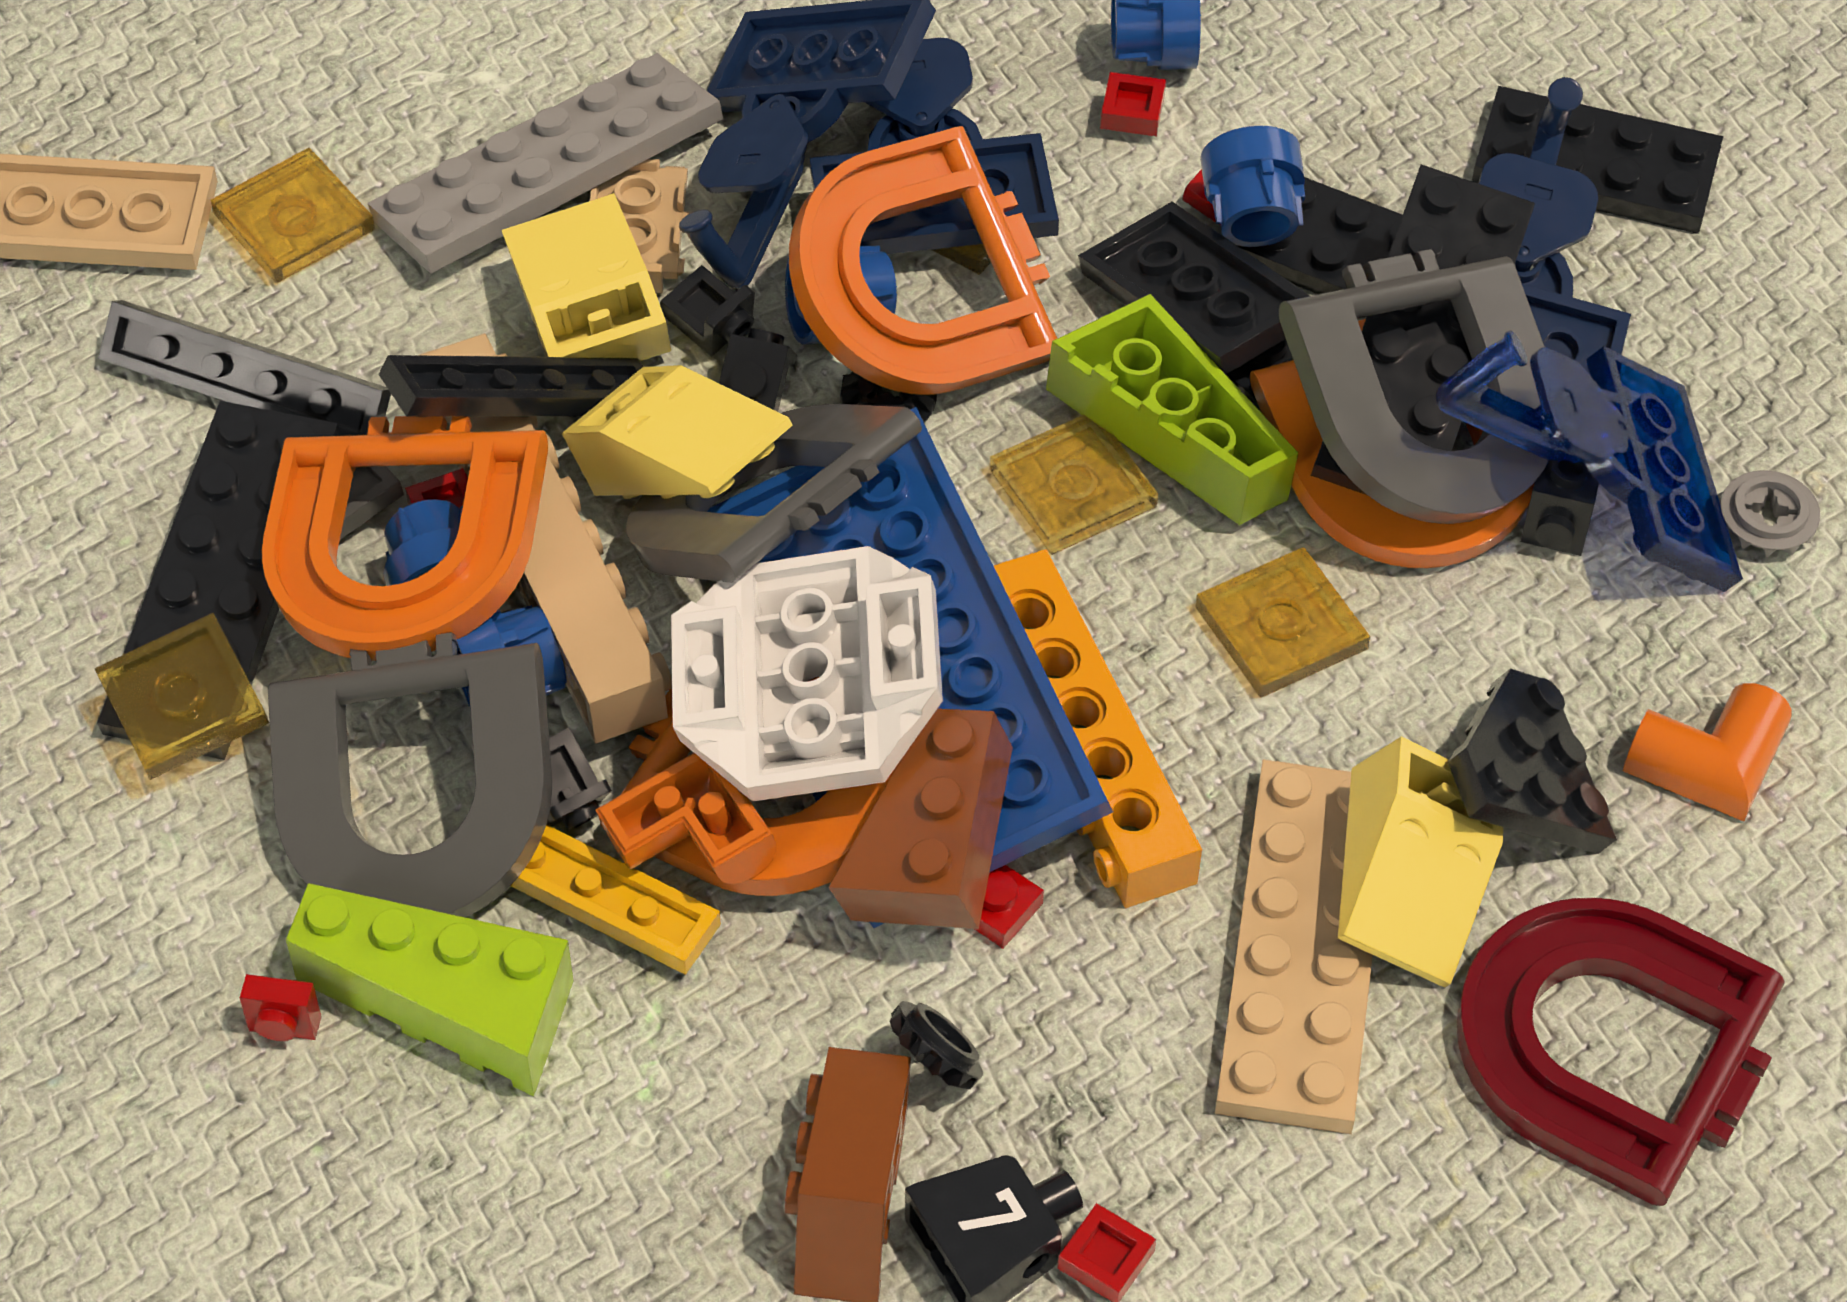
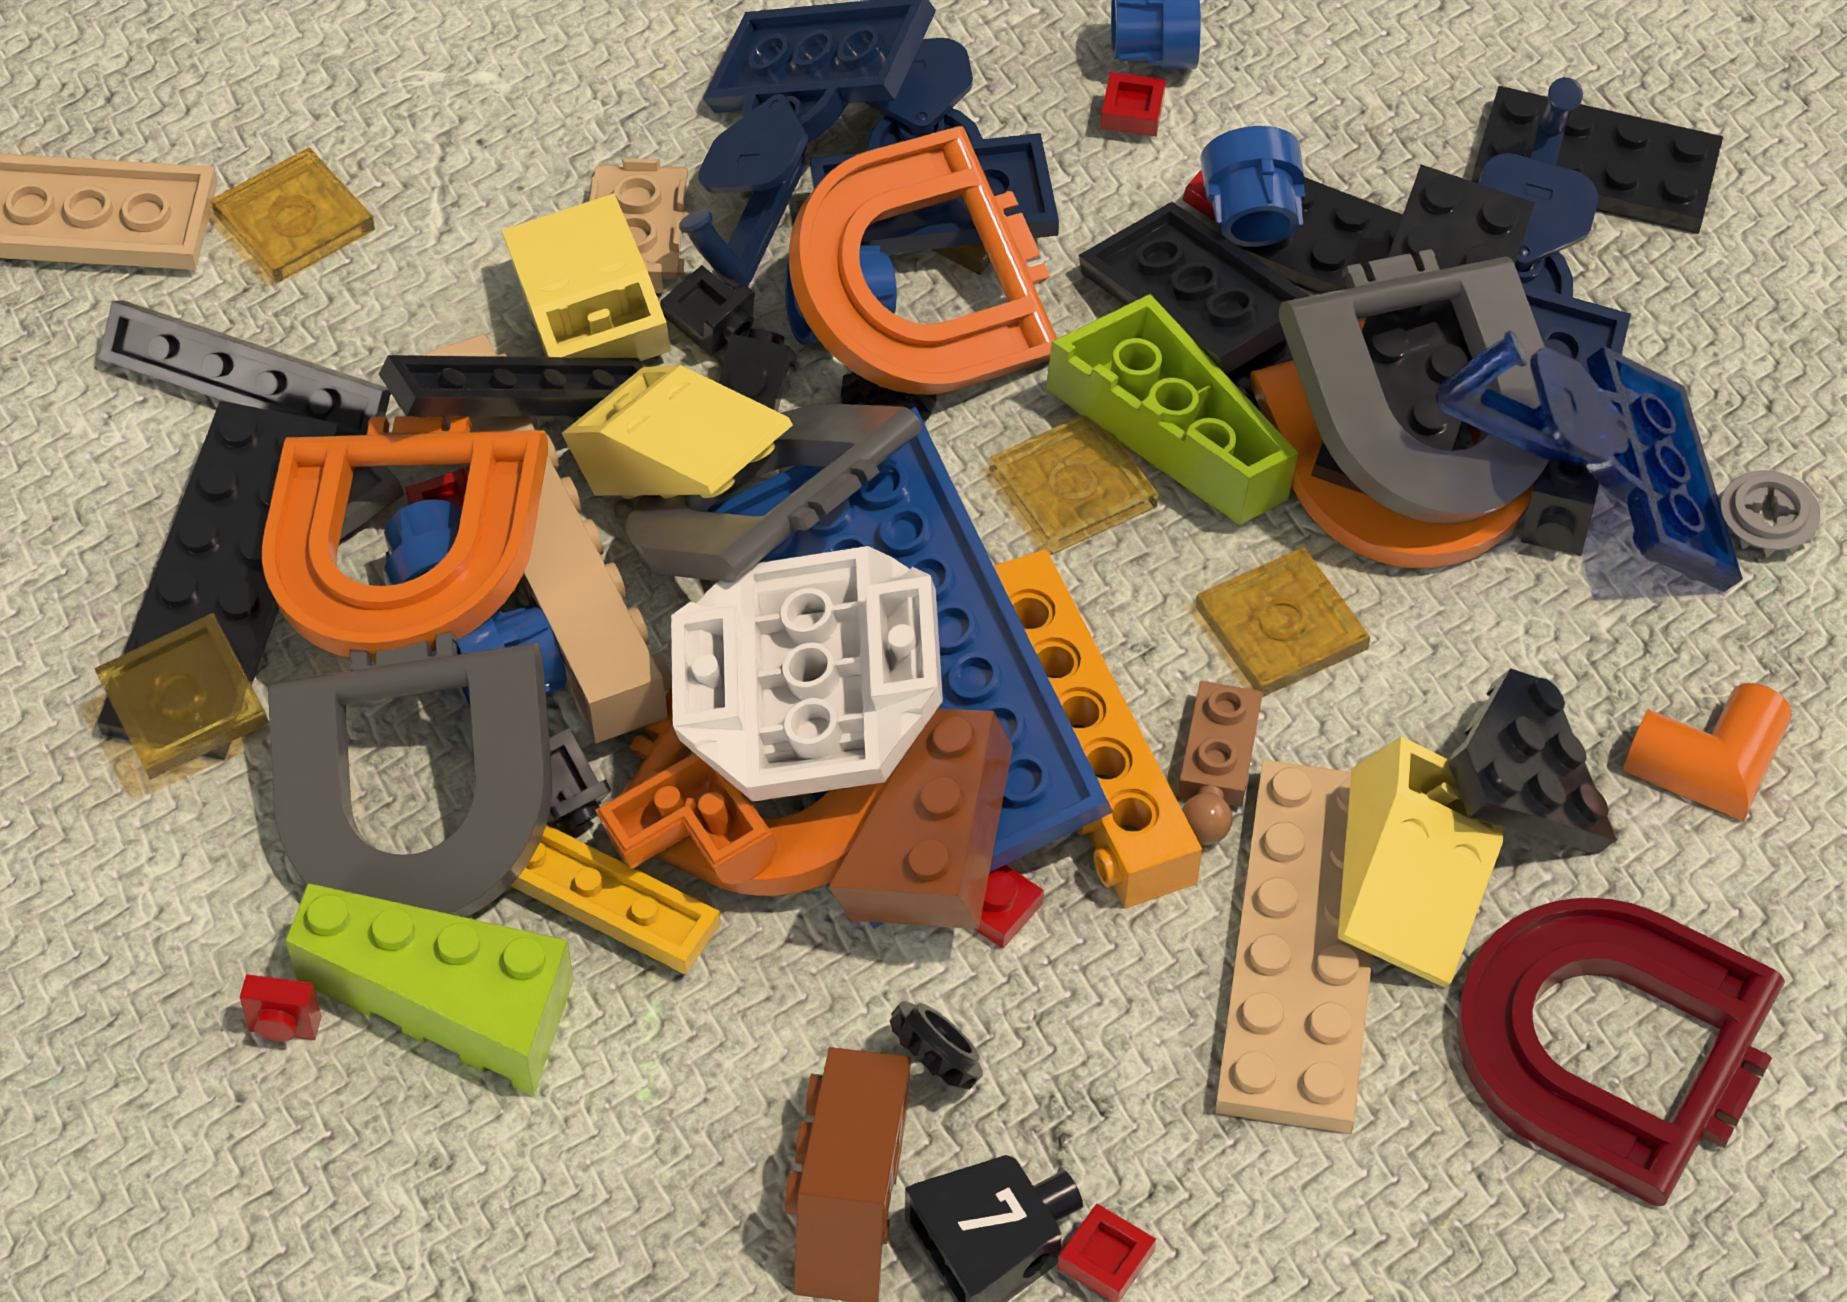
(544, 162): light grey plate -> none
(1218, 757): none -> medium nougat plate

